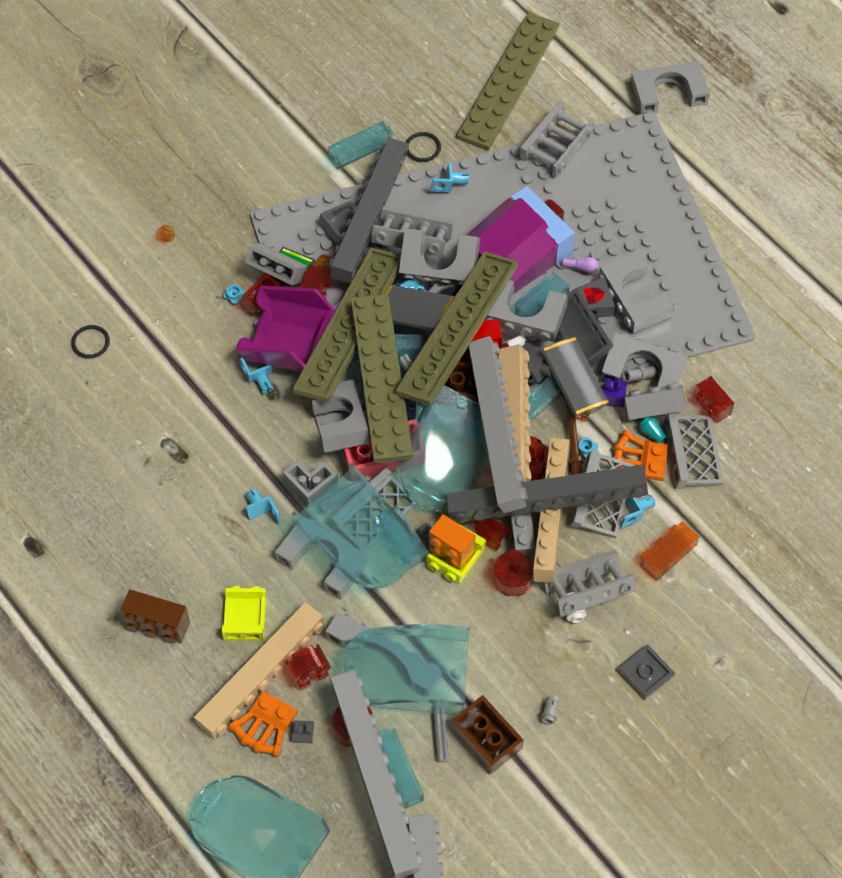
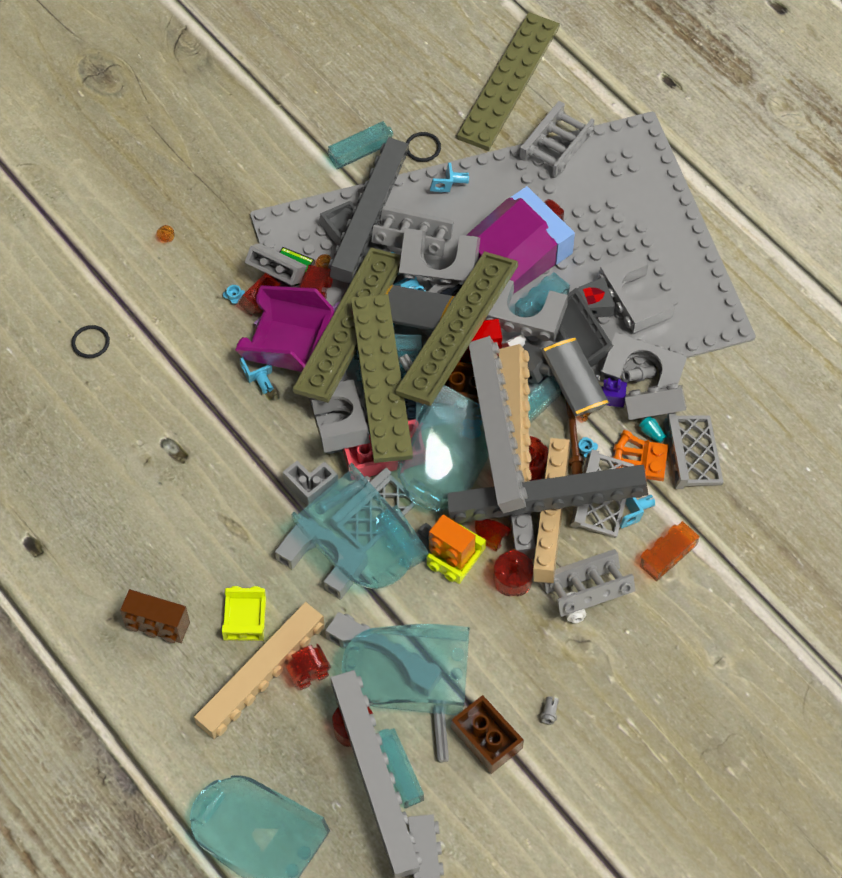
(260, 506): medium azure bracket -> none
(271, 712): orange plate -> none
(302, 731): dark grey tile -> none
(586, 264): lavender piece -> none
(646, 672): dark grey tile -> none
(686, 75): light grey arch -> none
(713, 399): clear red brick -> none

